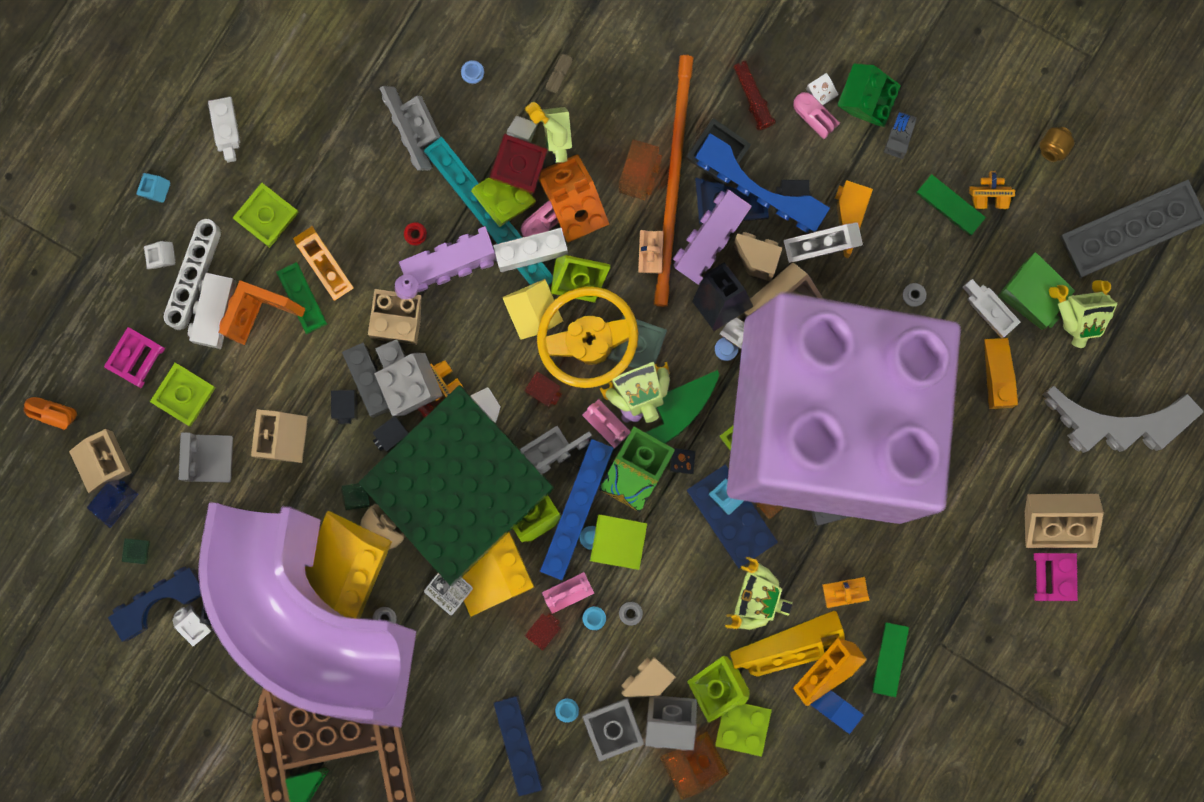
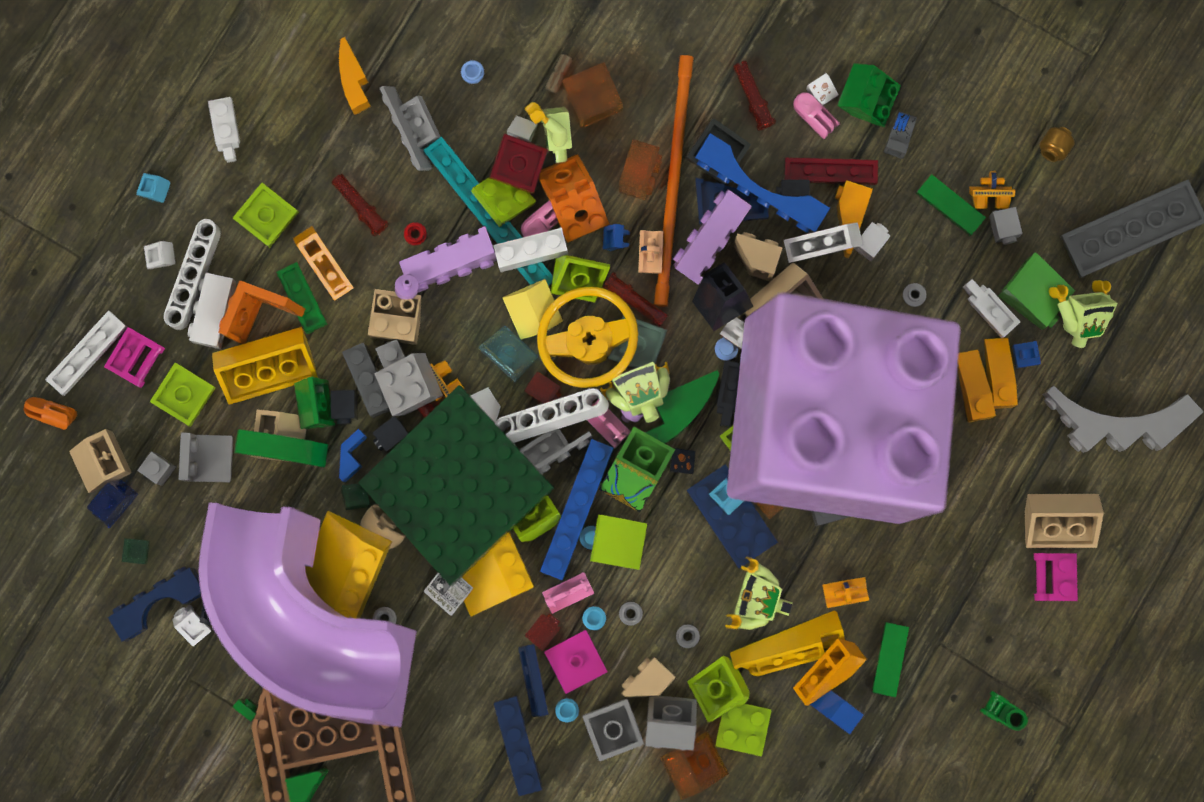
(86, 353): none -> white plate
(156, 468): none -> light grey brick
(246, 708): none -> green plate
(264, 365): none -> yellow slope
(281, 448): none -> green slope
(314, 403): none -> green slope
(348, 464): none -> blue slope
(352, 78): none -> light orange slope
(366, 212): none -> clear red pin
(508, 353): none -> clear light blue slope
(533, 680): none -> dark blue tile
(561, 418): none -> white beam
(575, 661): none -> dark pink plate
(592, 95): none -> clear orange brick
(614, 237): none -> blue tile
(632, 298): none -> clear red pin
(695, 636): none -> light grey plate
(728, 392): none -> black hinge
(831, 170): none -> dark red plate
(873, 240): none -> white brick
(975, 387): none -> light orange slope
(1003, 711): none -> green piece
(1005, 225): none -> light grey brick
(1026, 354): none -> blue tile

